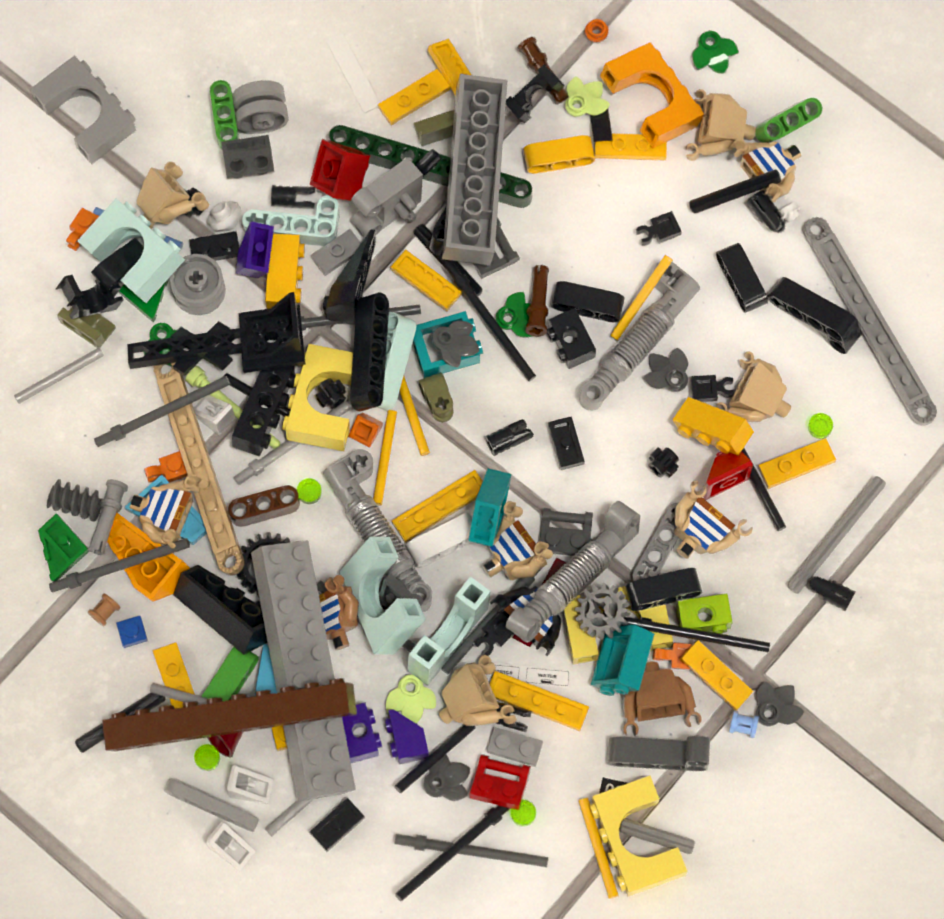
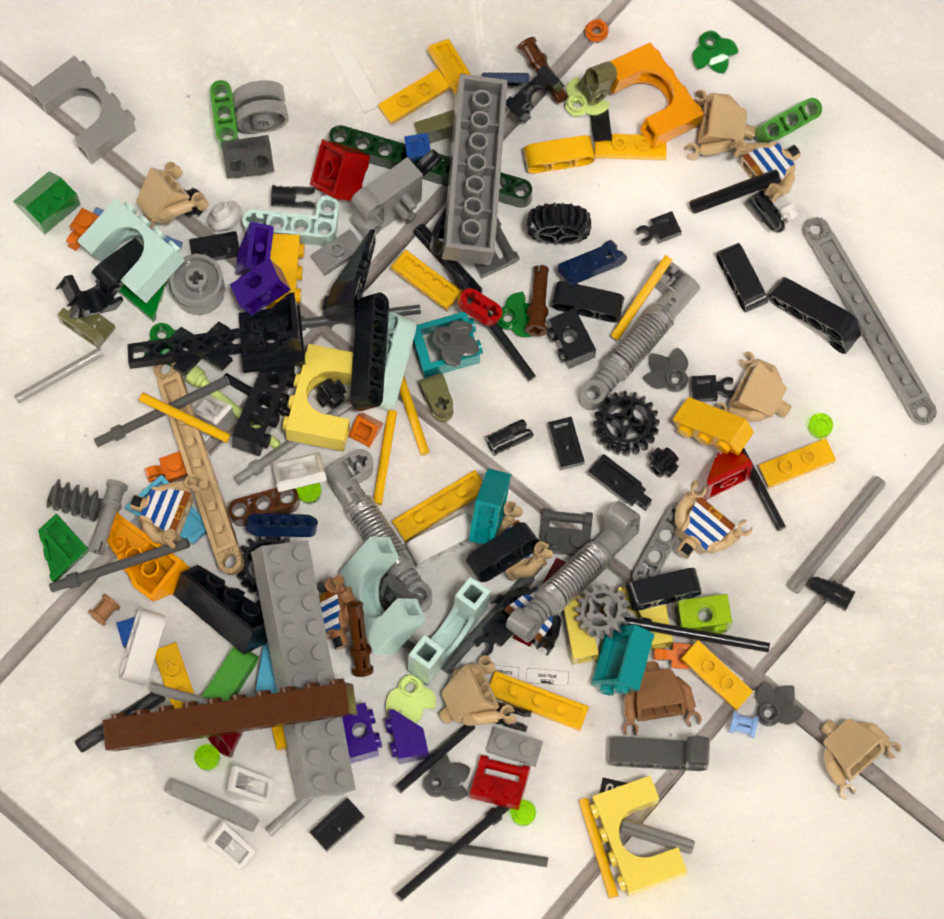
(48, 202): none -> green slope
(142, 646): none -> white beam
(185, 417): none -> yellow bar
(260, 287): none -> dark purple brick
(271, 525): none -> dark blue beam
(299, 471): none -> white plate
(360, 649): none -> reddish brown pin
(417, 146): none -> blue plate
(479, 307): none -> red beam
(502, 552): none -> black beam
(511, 77): none -> dark blue tile
(559, 223): none -> black gear
(592, 263): none -> dark blue plate
(598, 81): none -> olive piece
(618, 419): none -> black gear
(620, 482): none -> black hinge
(852, 749): none -> tan torso

